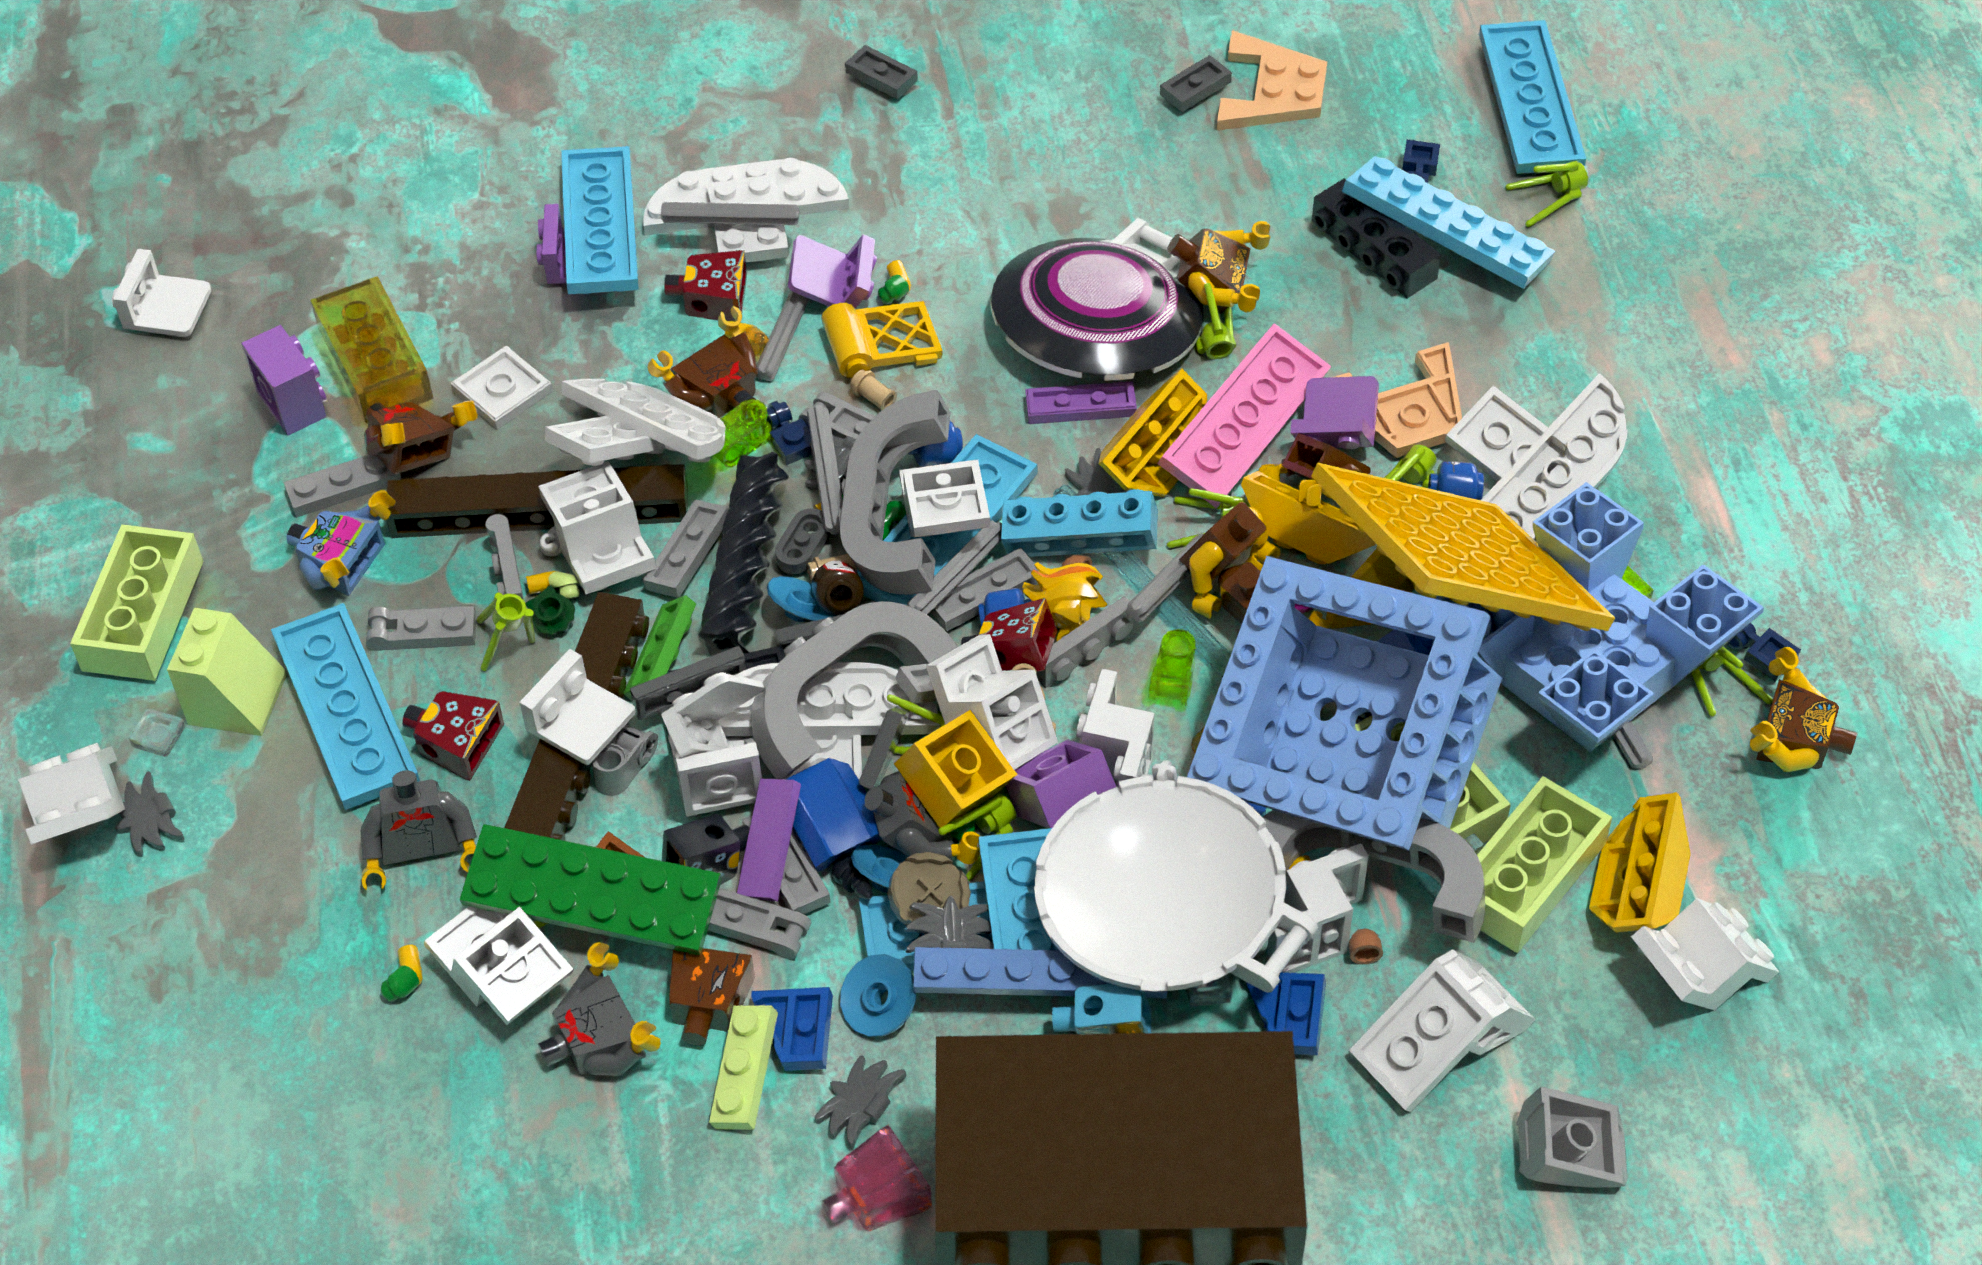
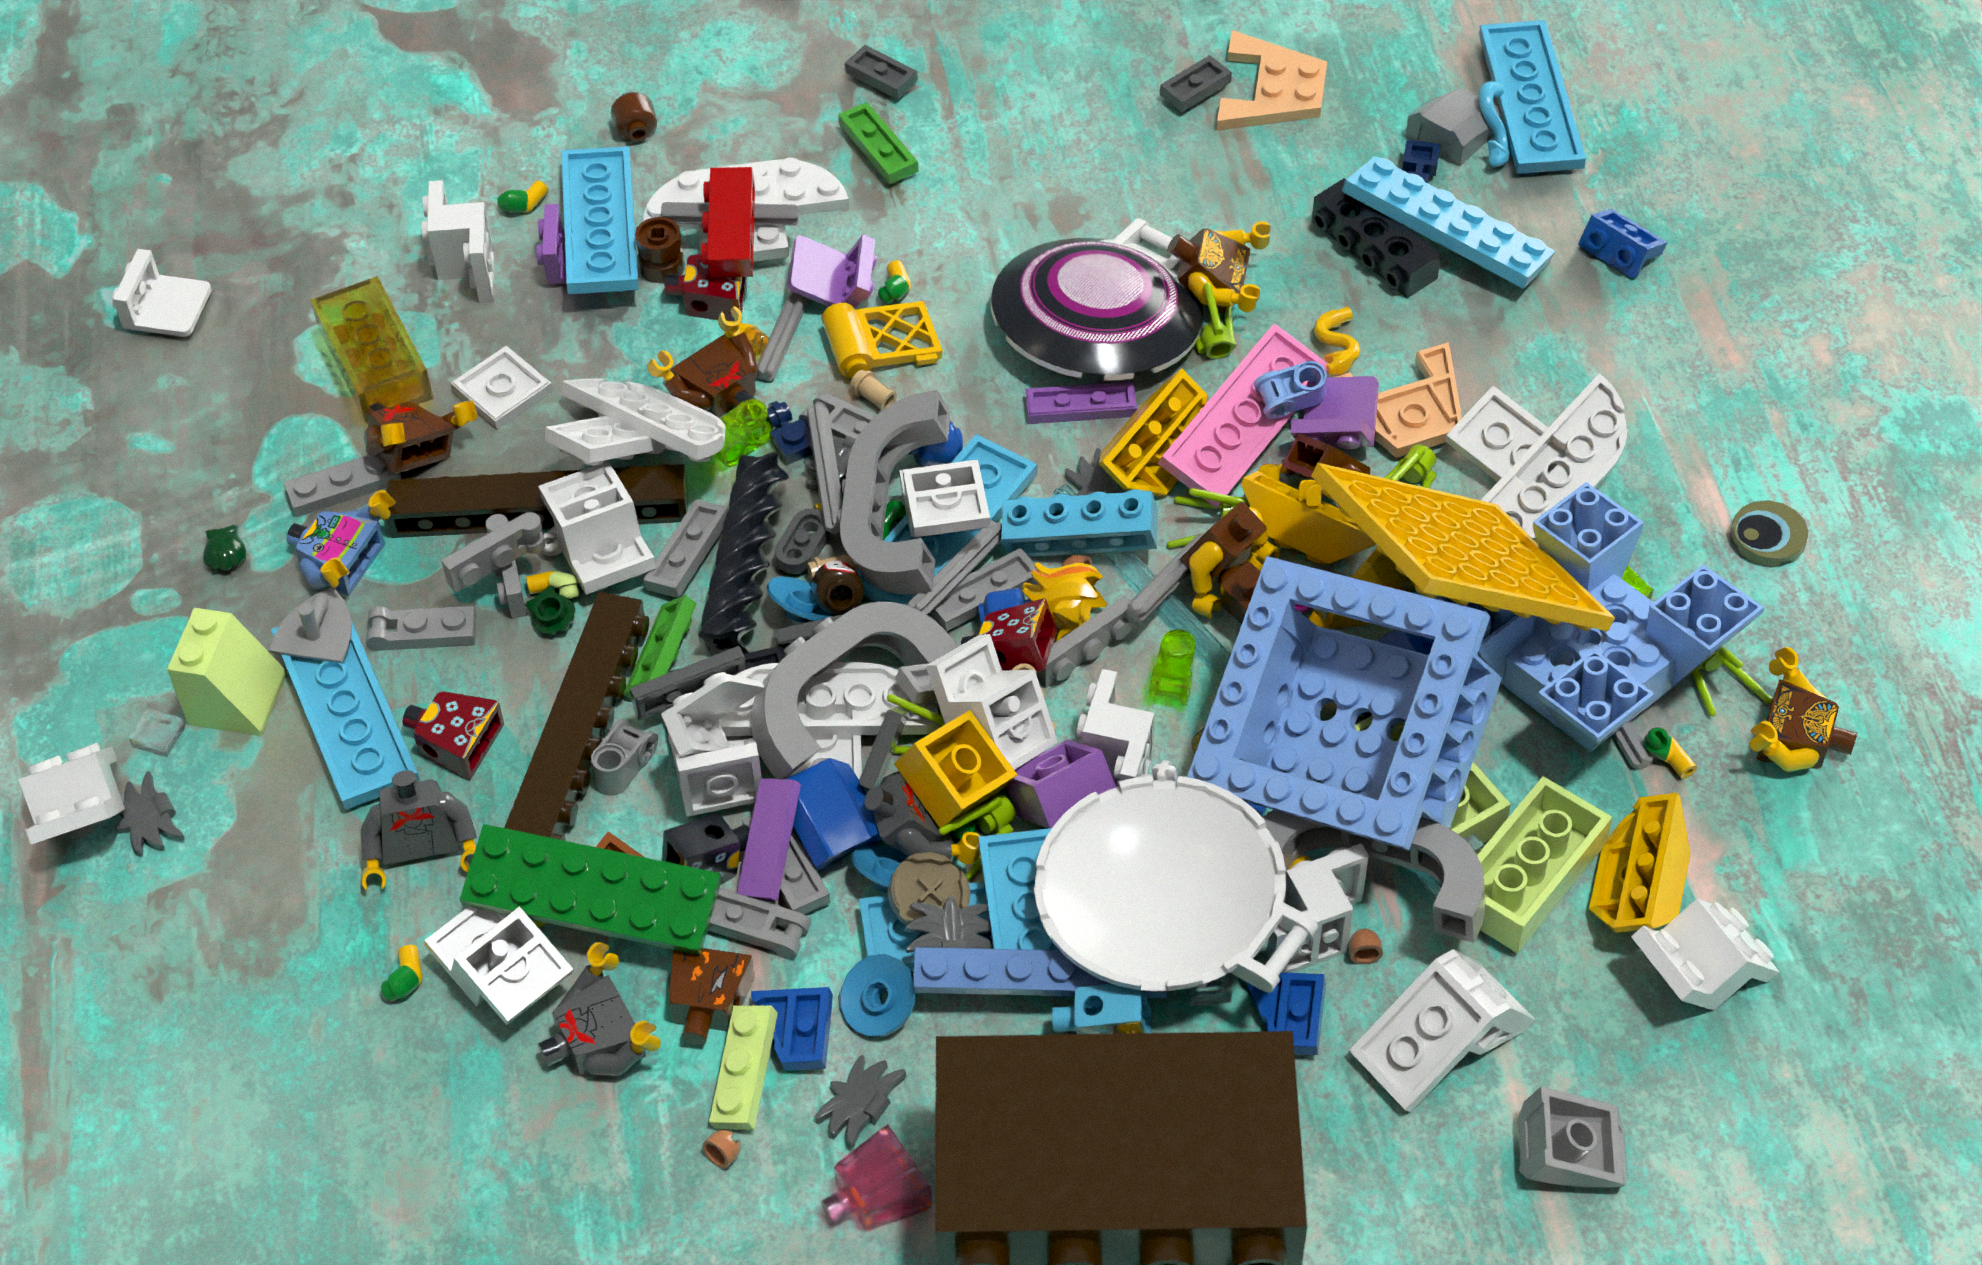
(137, 602): yellowish green brick -> none
(223, 548): none -> dark green animal
(285, 379): medium lavender brick -> none
(316, 629): none -> light grey shield
(459, 241): none -> white bracket
(494, 551): none -> light grey plate
(507, 614): lime plant -> none
(522, 201): none -> arm
(574, 711): white bracket -> none
(633, 116): none -> reddish brown head
(659, 249): none -> reddish brown wheel
(721, 1148): none -> nougat hinge
(729, 222): none -> red brick
(850, 878): black bar -> none
(878, 143): none -> bright green plate
(1287, 392): none -> light blue piece
(1339, 361): none -> yellow animal
(1452, 122): none -> light grey slope
(1458, 479): blue head -> none
(1499, 148): none -> medium azure animal
(1567, 178): lime plant -> none
(1620, 242): none -> blue bracket
(1667, 749): none -> arm
(1761, 648): dark blue plate -> none
(1769, 533): none -> olive tile

